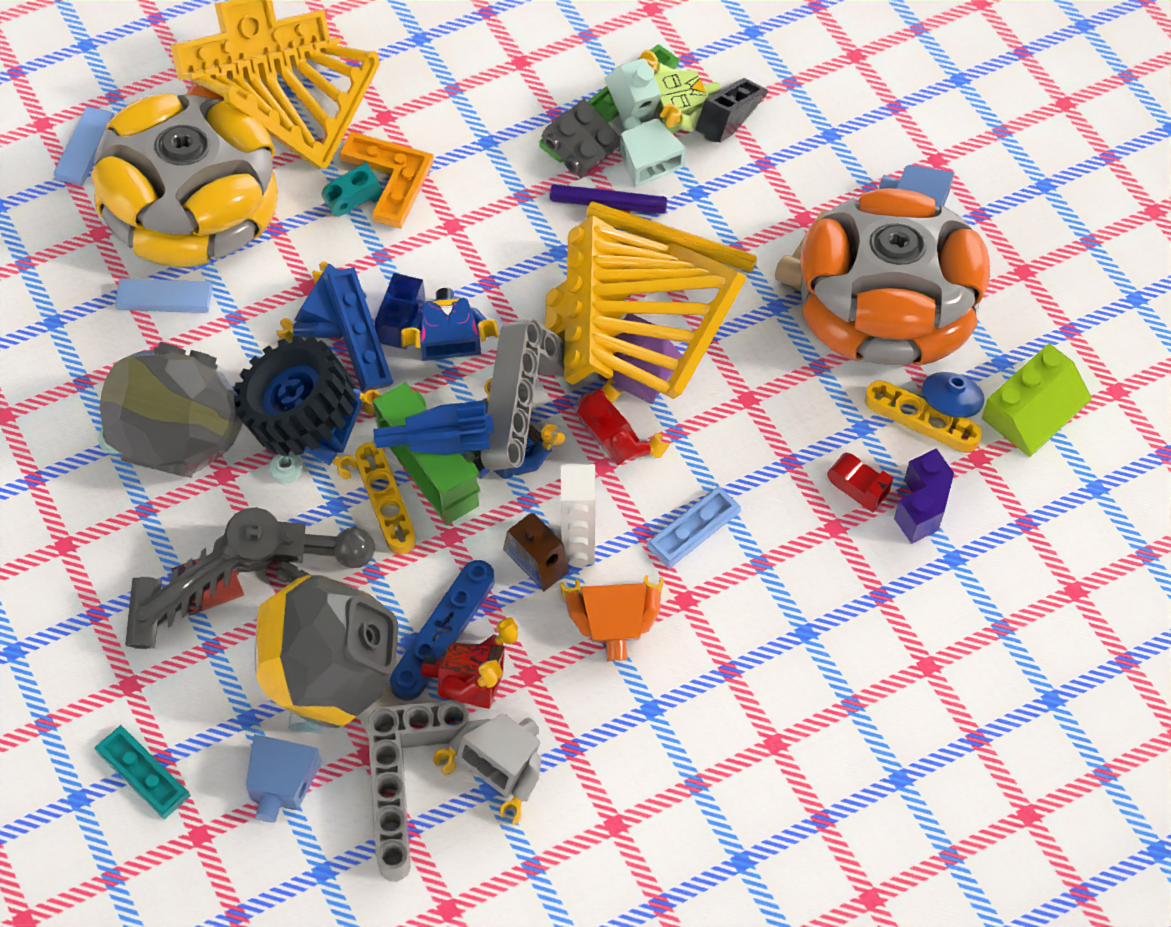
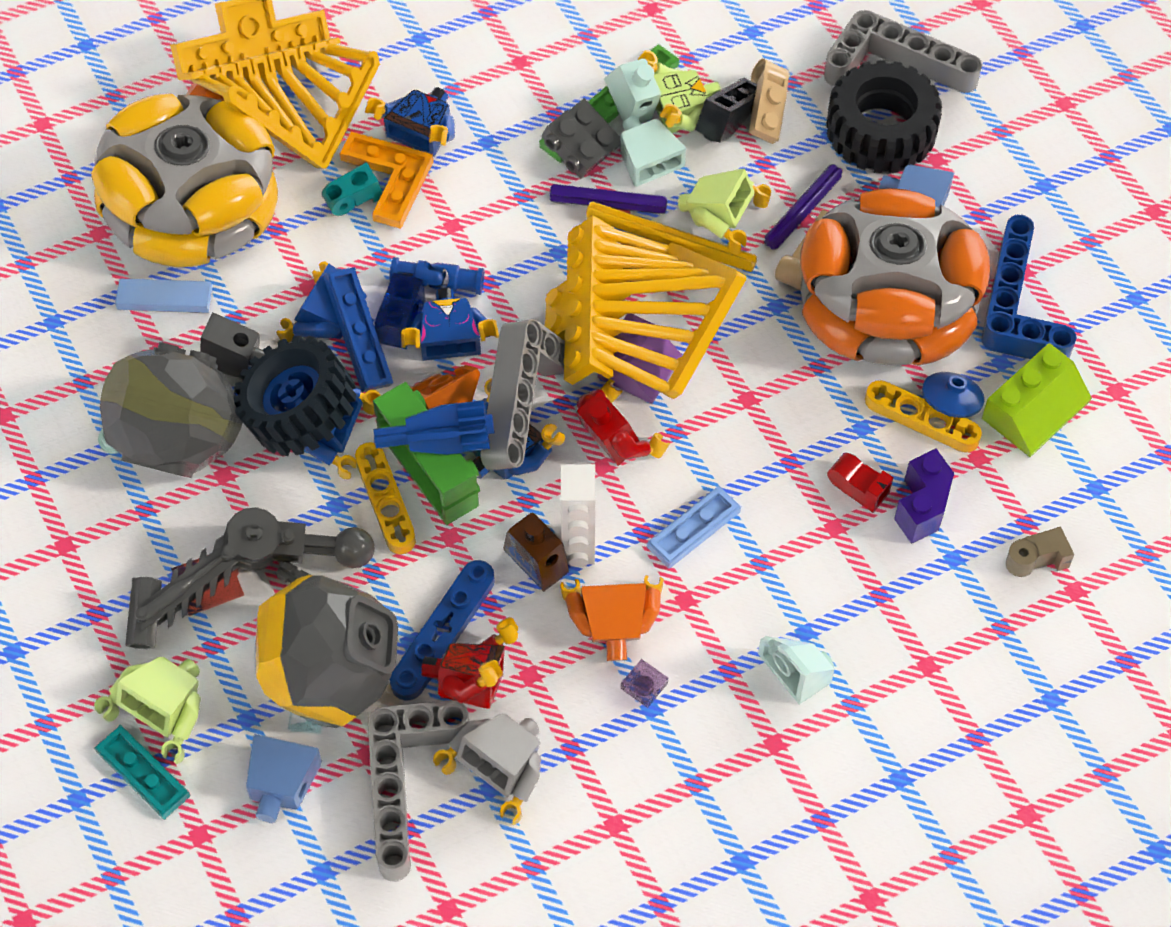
(82, 147): light blue tile -> none
(158, 696): none -> yellowish green torso
(230, 344): none -> dark grey torso
(288, 474): light aqua plate -> none
(416, 119): none -> torso
(435, 274): none -> blue piece
(449, 389): none -> orange slope
(644, 683): none -> clear purple plate
(720, 202): none -> yellowish green torso
(769, 100): none -> tan plate
(797, 665): none -> light aqua slope
(803, 206): none -> dark purple axle
(887, 88): none -> black tyre
(896, 42): none -> light grey beam
(1007, 292): none -> blue beam
(1039, 551): none -> dark tan leg

